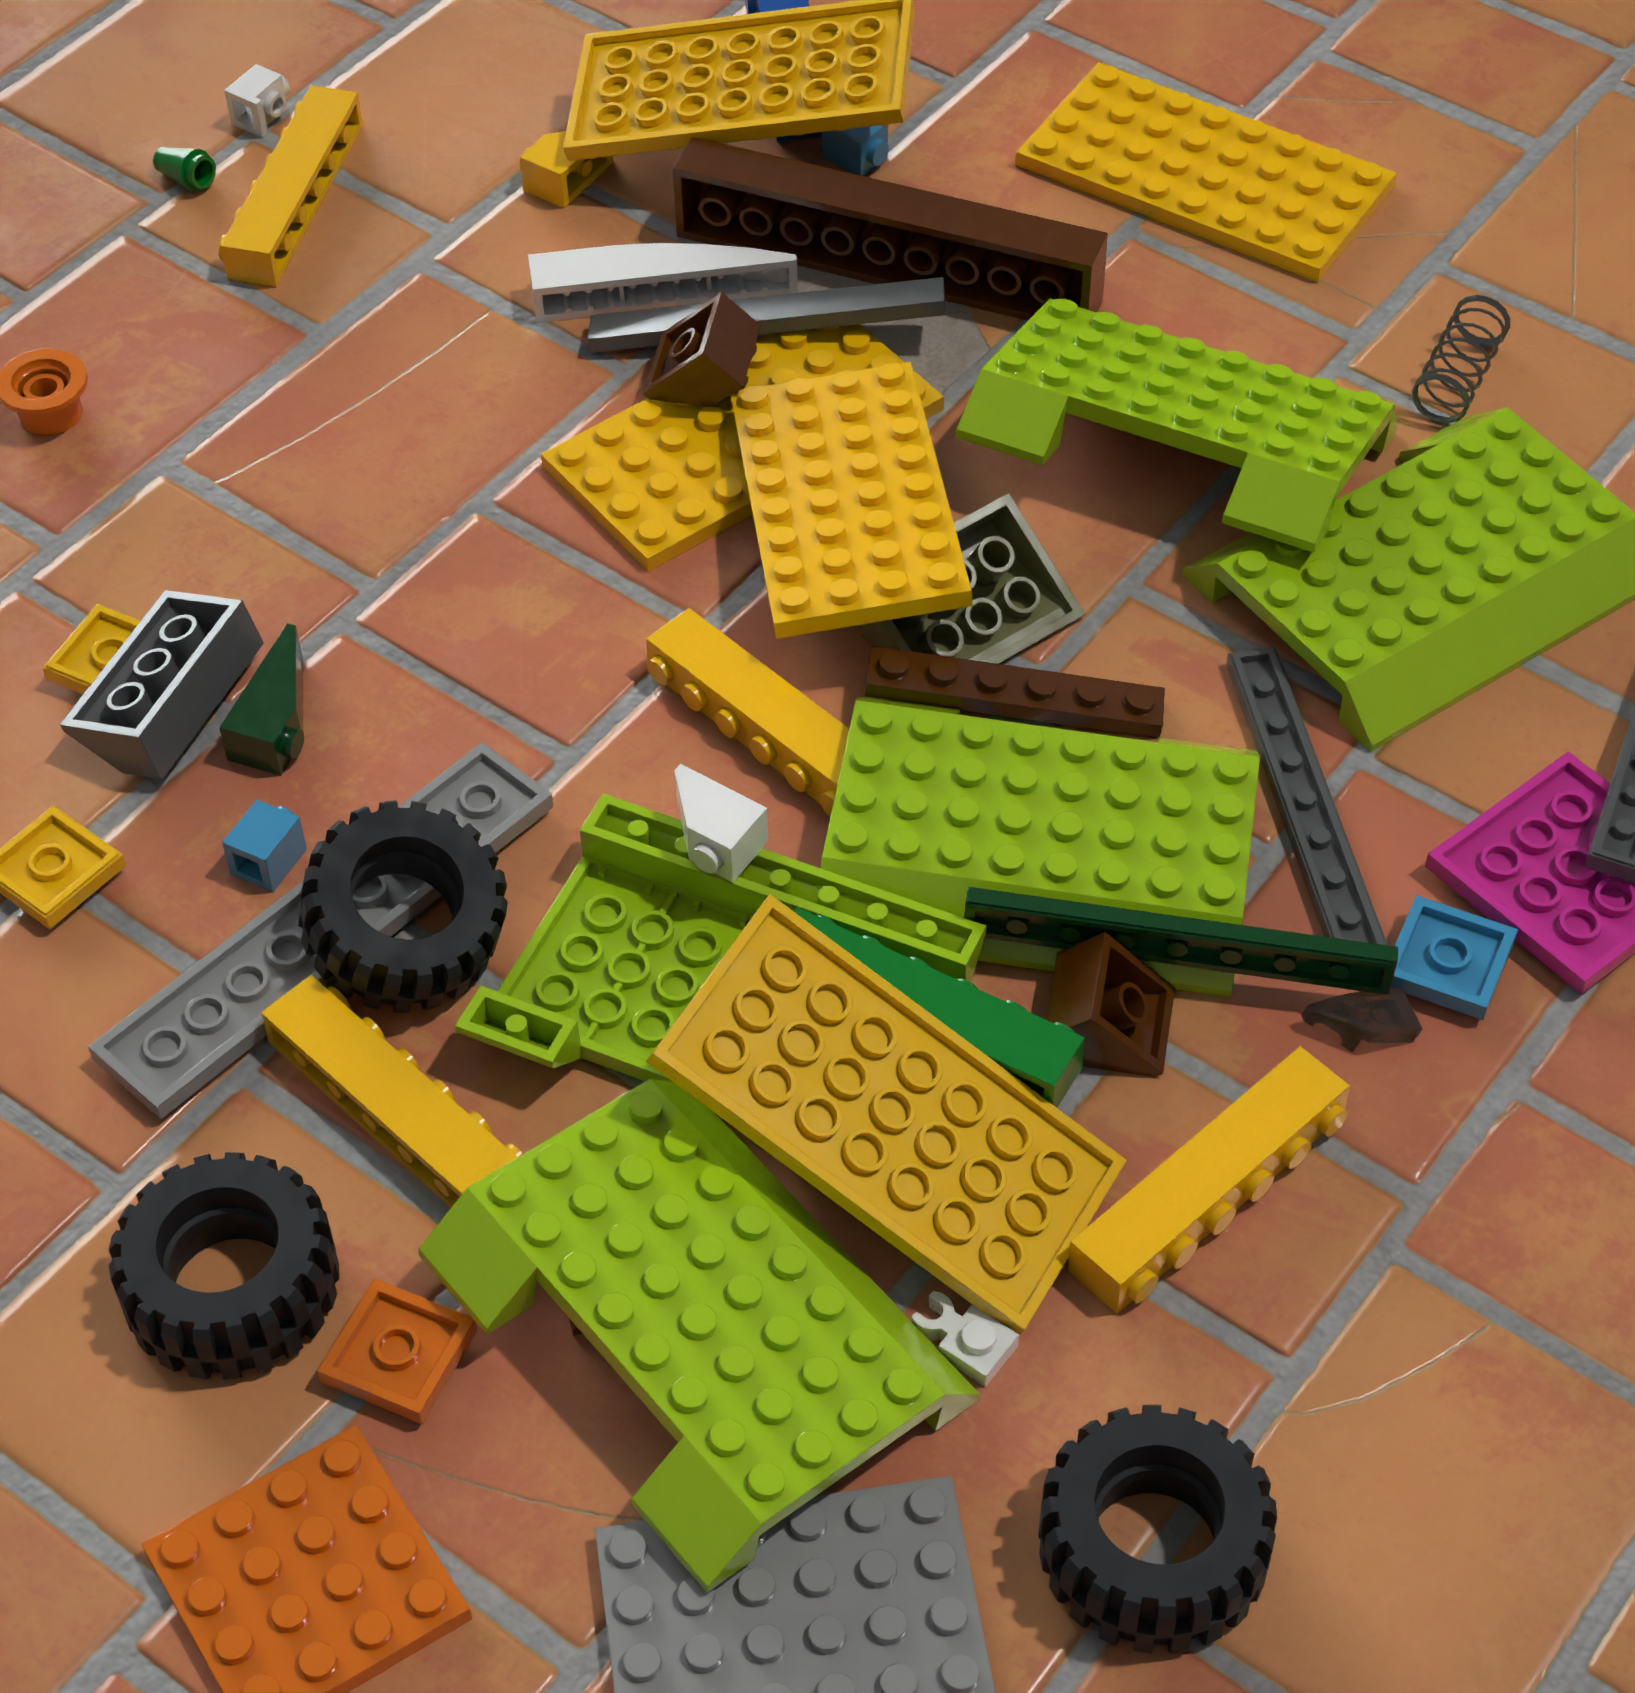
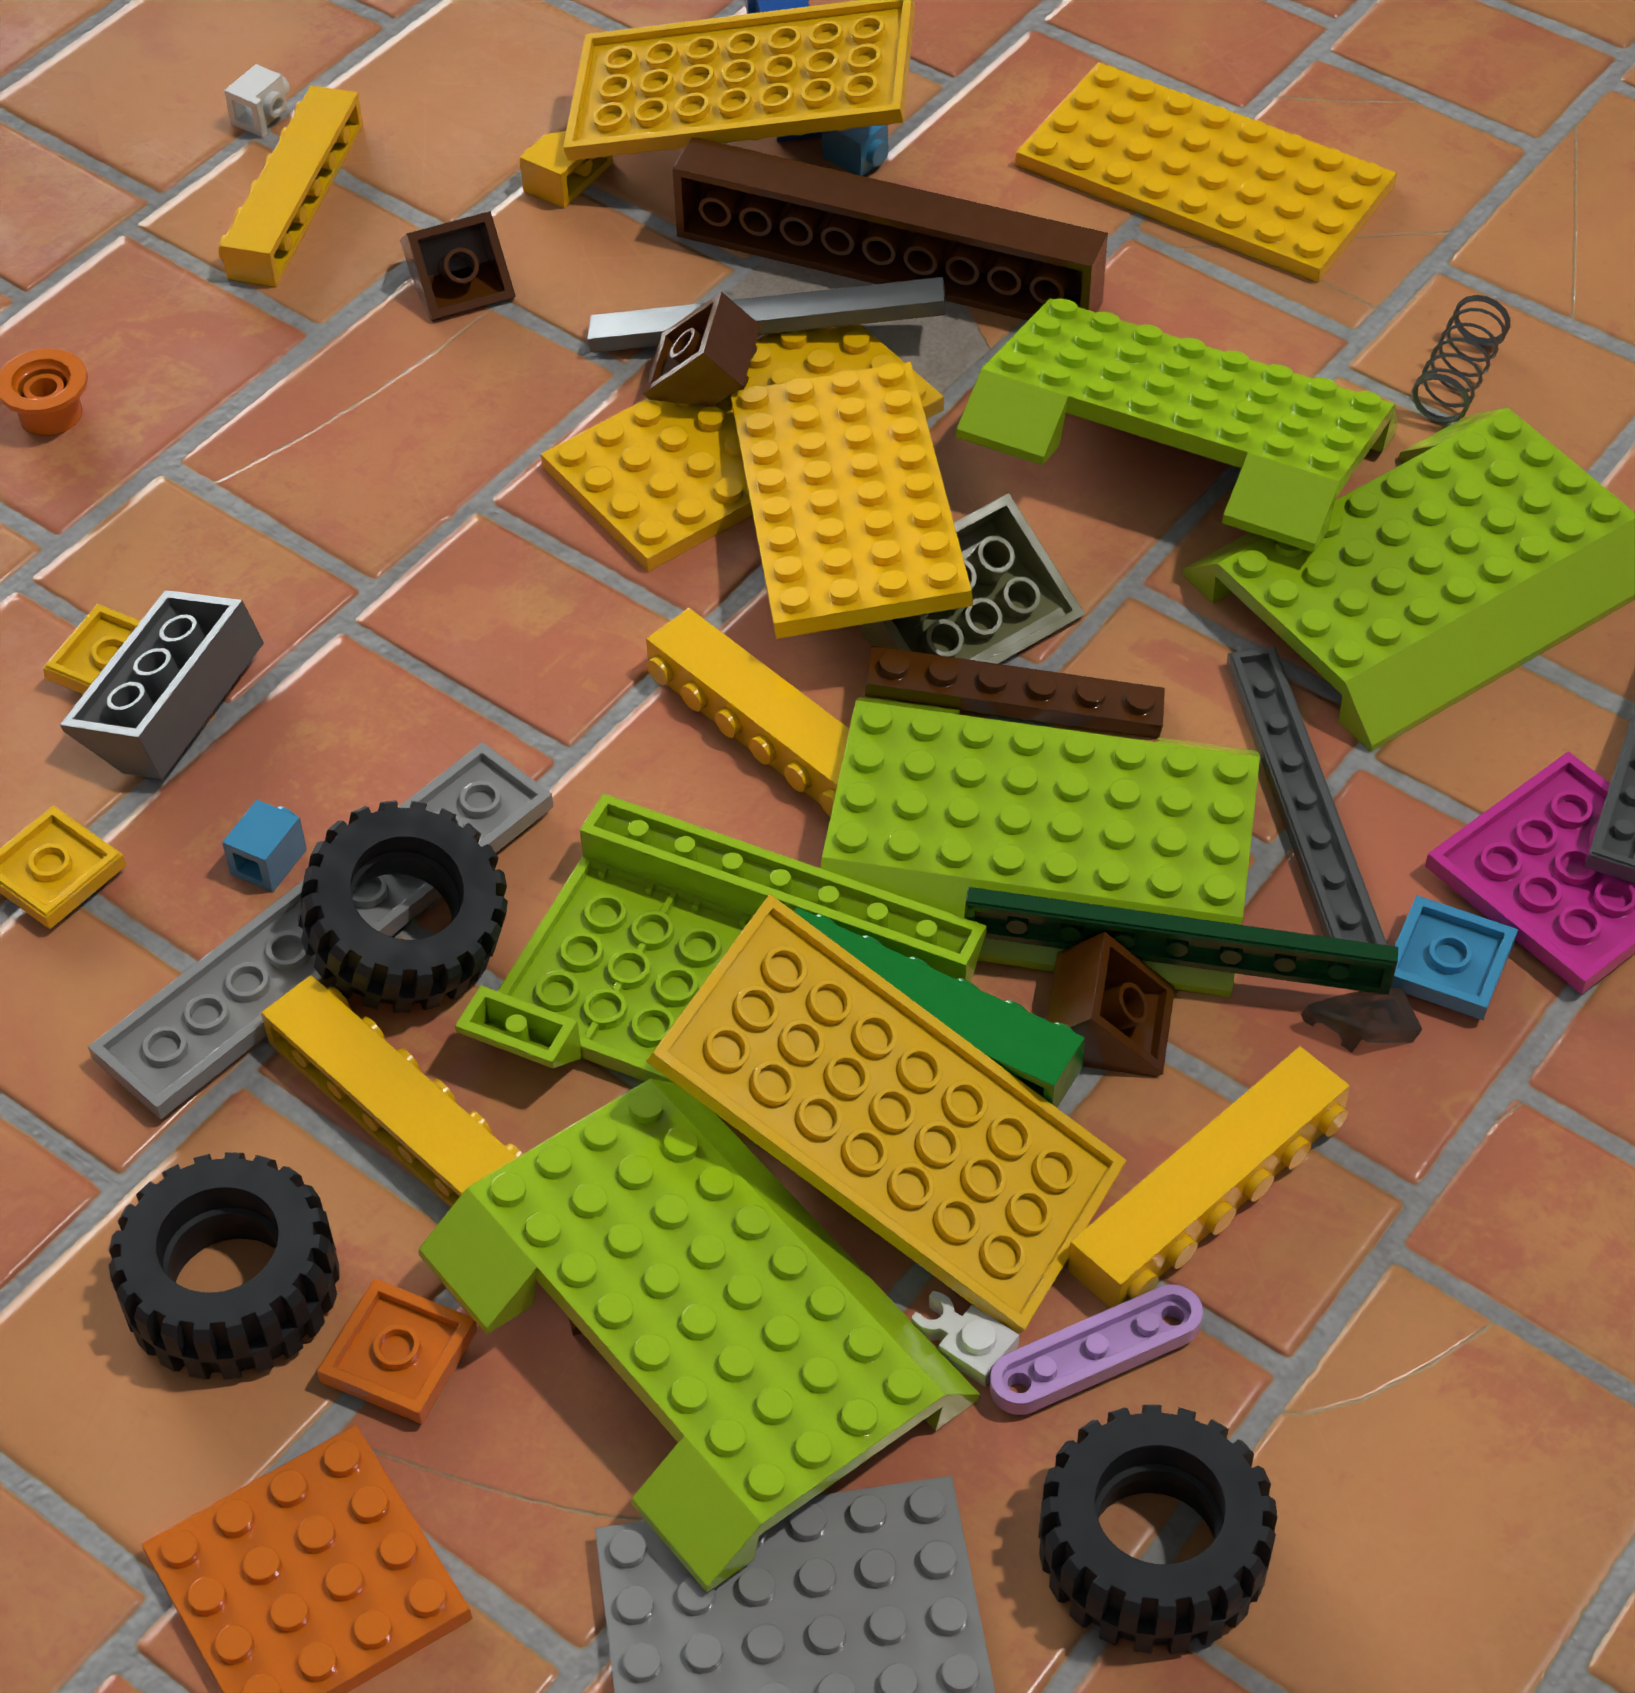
(188, 167): green cone -> none
(267, 718): dark green slope -> none
(458, 265): none -> reddish brown slope
(653, 276): white slope -> none
(719, 824): white slope -> none
(1095, 1349): none -> lavender plate

